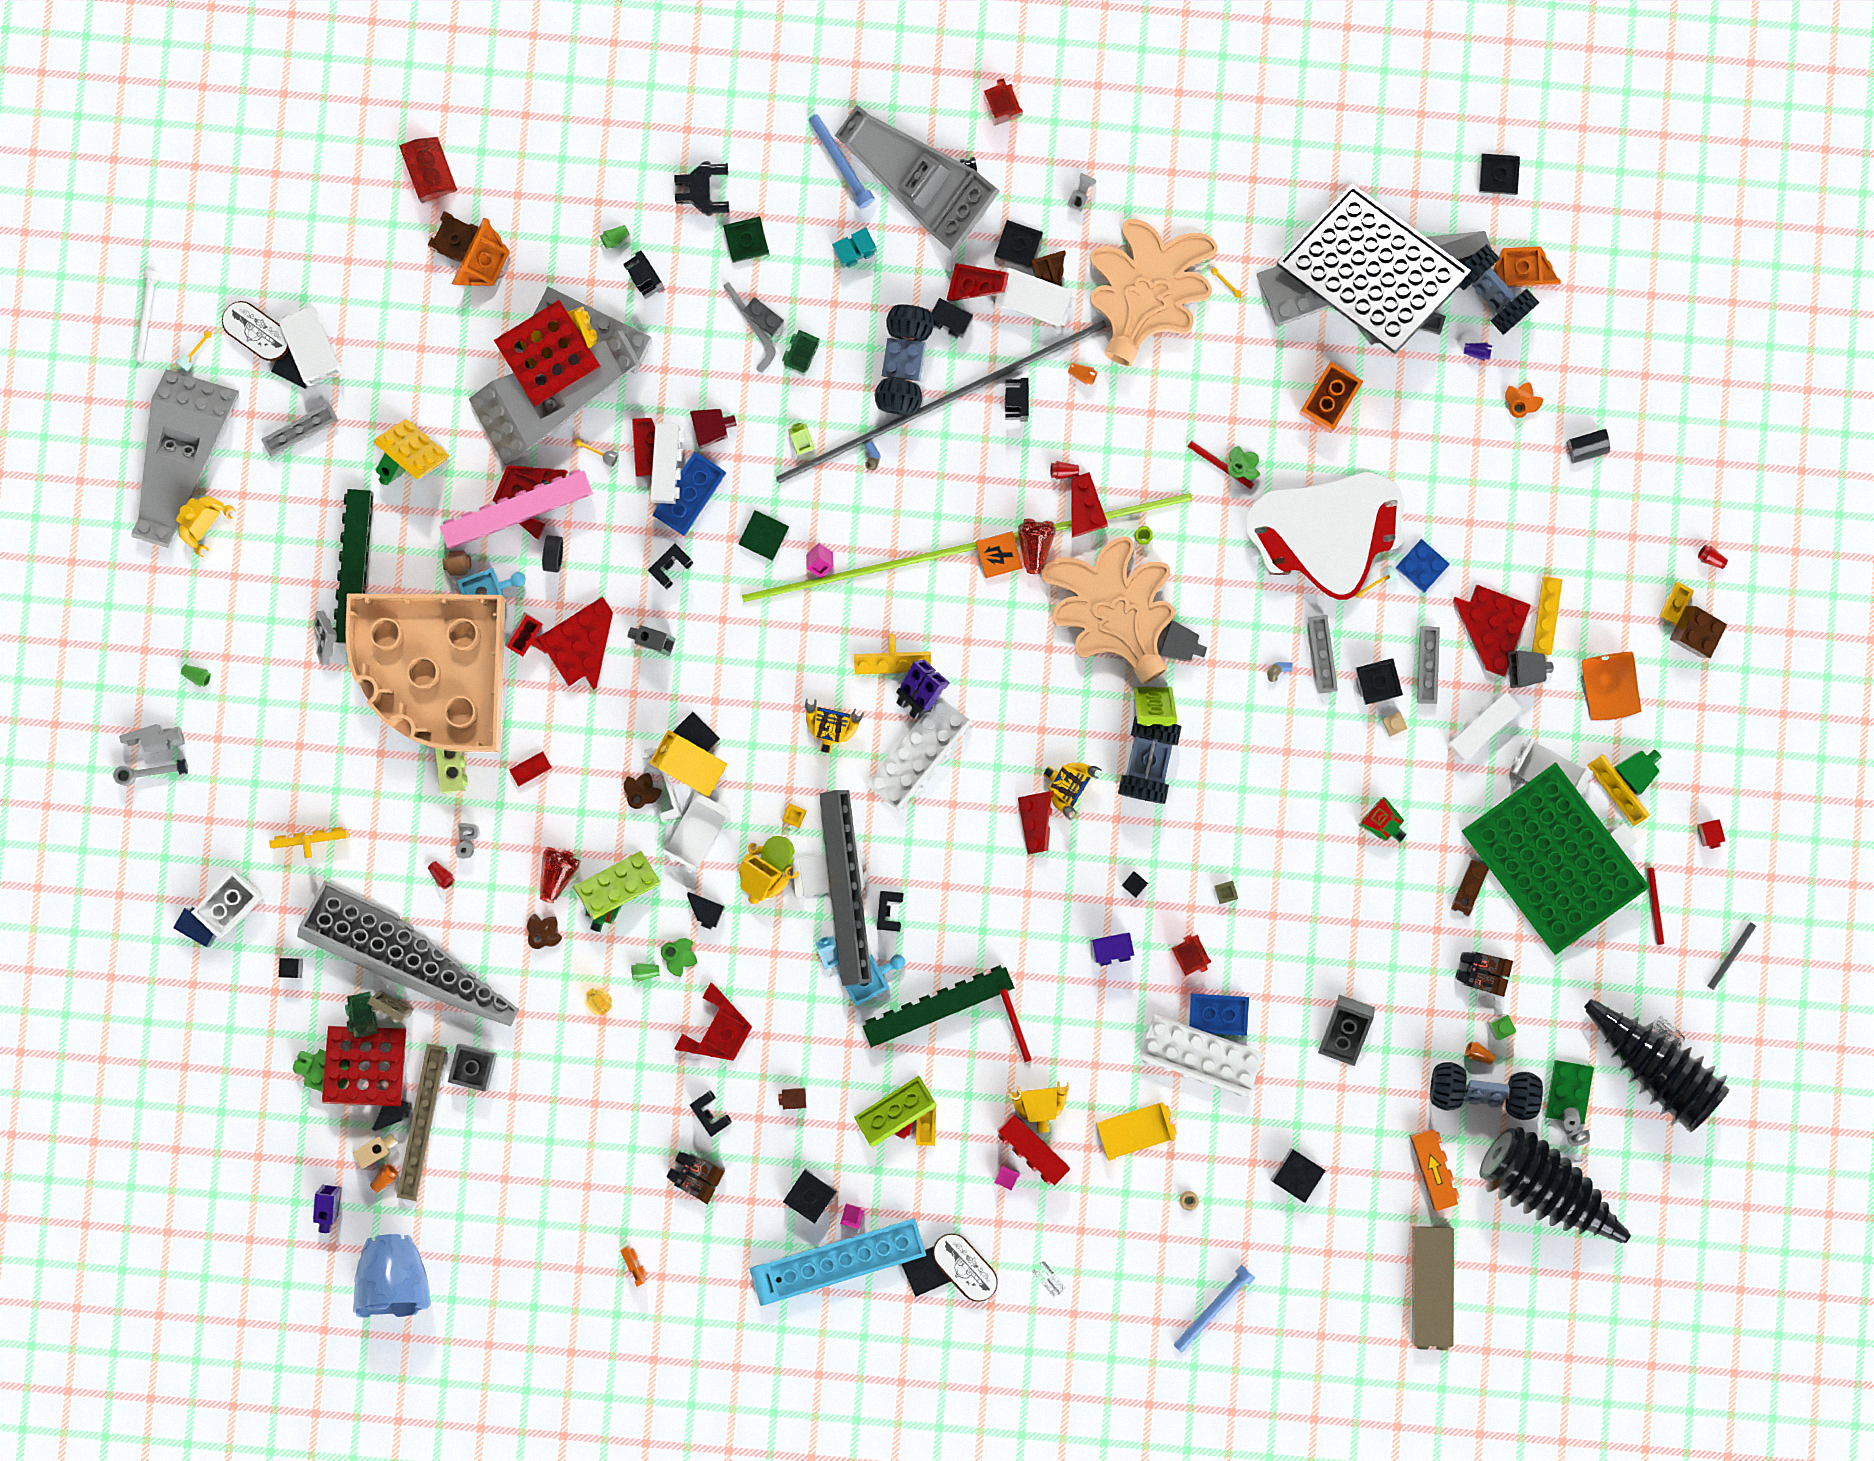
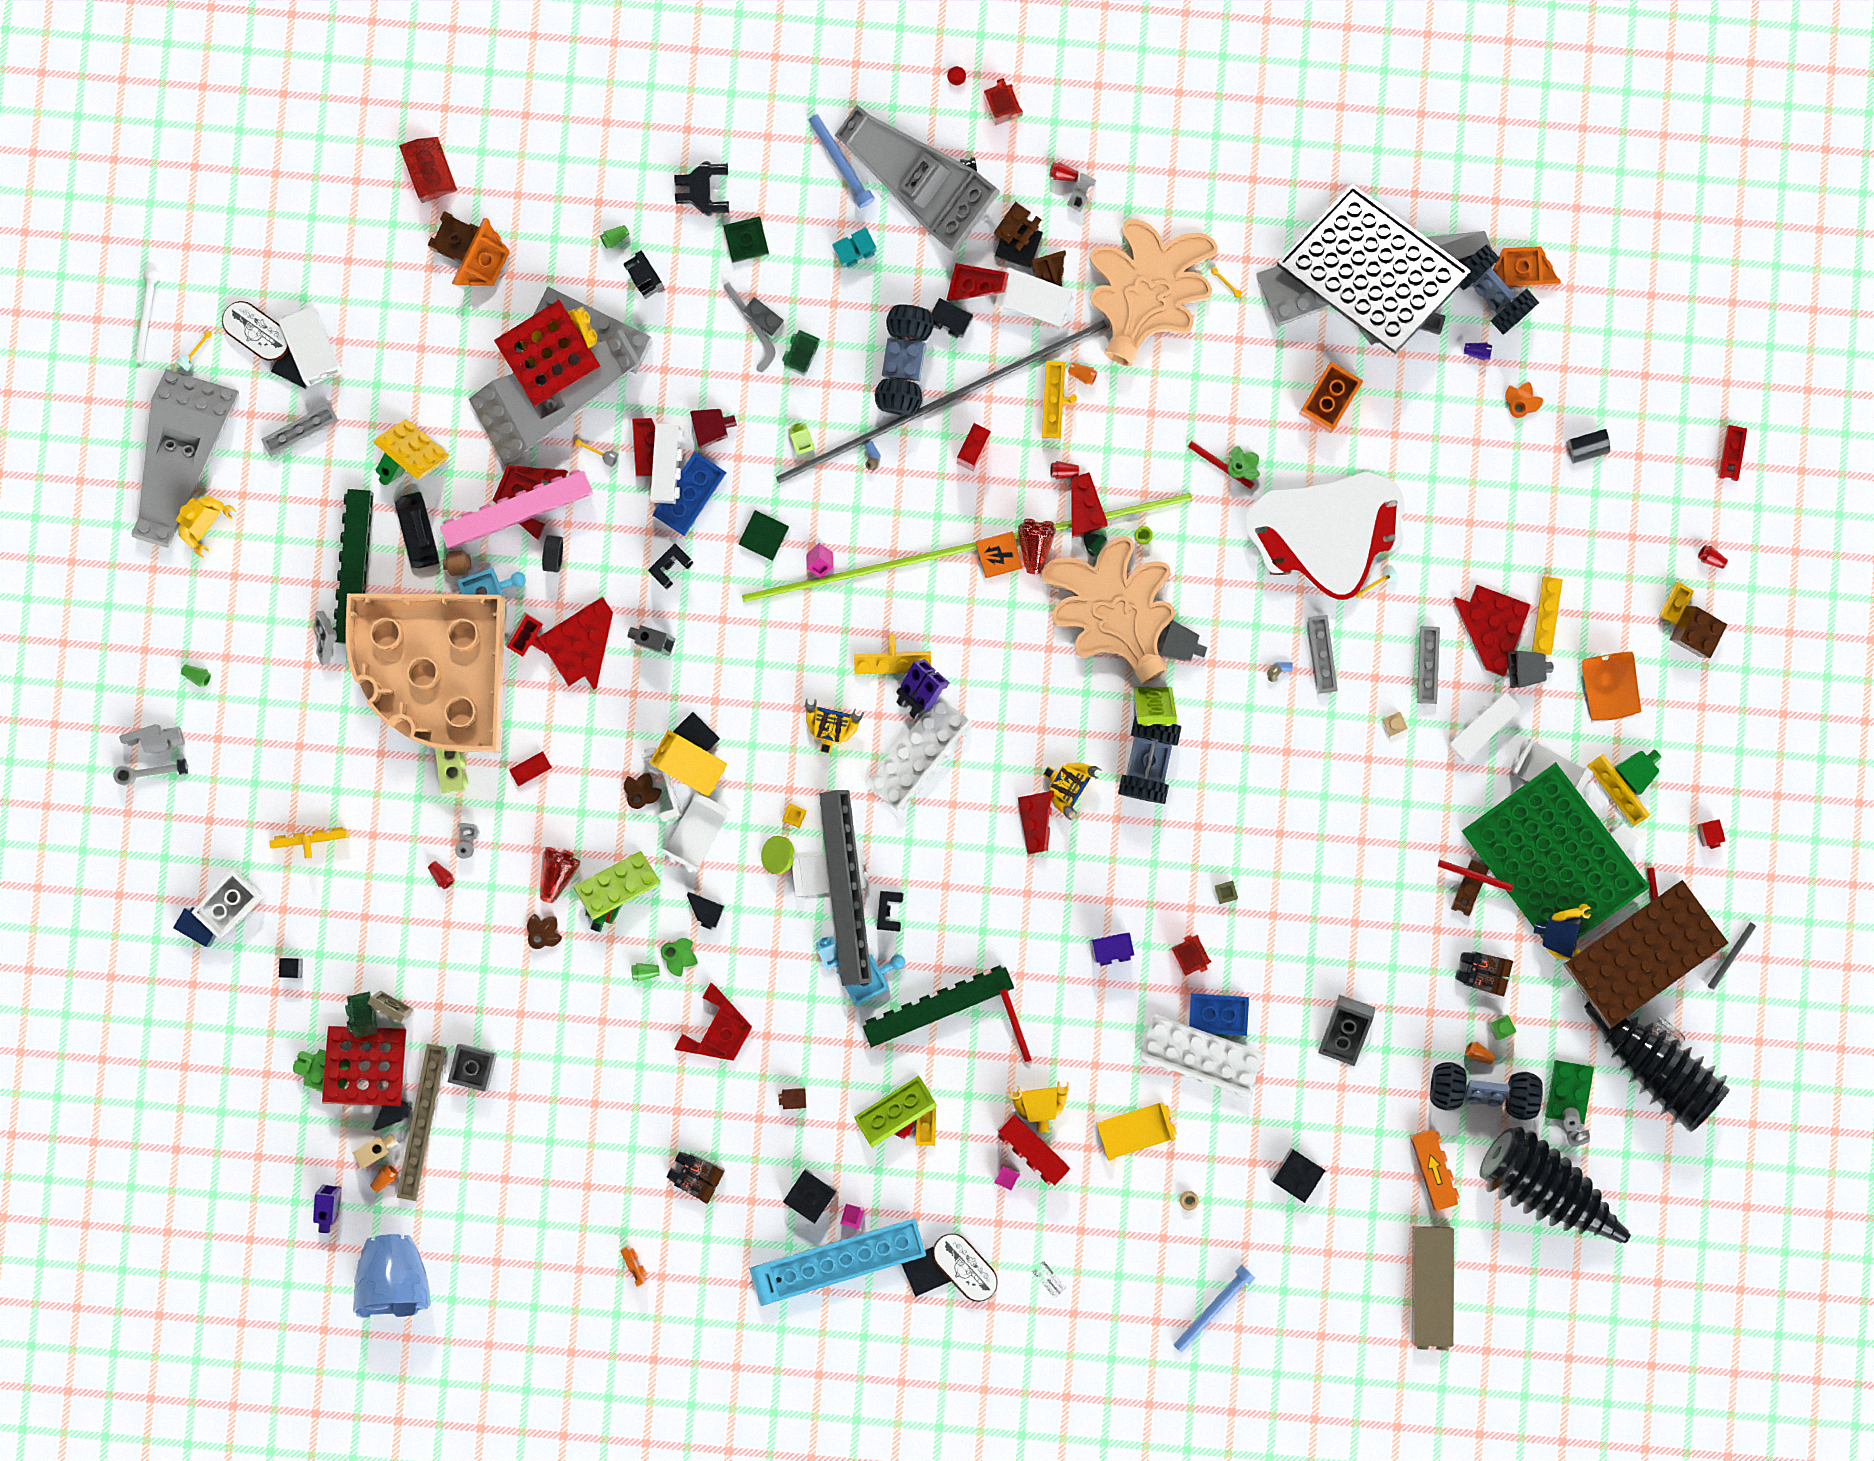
(394, 950): light grey wedge -> none
(417, 530): none -> black piece
(598, 1001): clear yellow head -> none
(705, 1116): black panel -> none
(761, 878): yellow torso -> none
(956, 75): none -> red plate
(973, 447): none -> red brick
(1012, 223): none -> reddish brown plate
(1017, 399): black panel -> none
(1054, 399): none -> yellow plate
(1063, 172): none -> red cone
(1093, 542): none -> dark green tile
(1134, 884): black plate -> none
(1378, 681): black panel -> none
(1383, 821): torso -> none
(1422, 565): blue plate -> none
(1475, 875): none -> red piece
(1499, 174): black tile -> none
(1562, 932): none -> dark blue torso
(1645, 954): none -> reddish brown plate
(1732, 452): none -> red plate

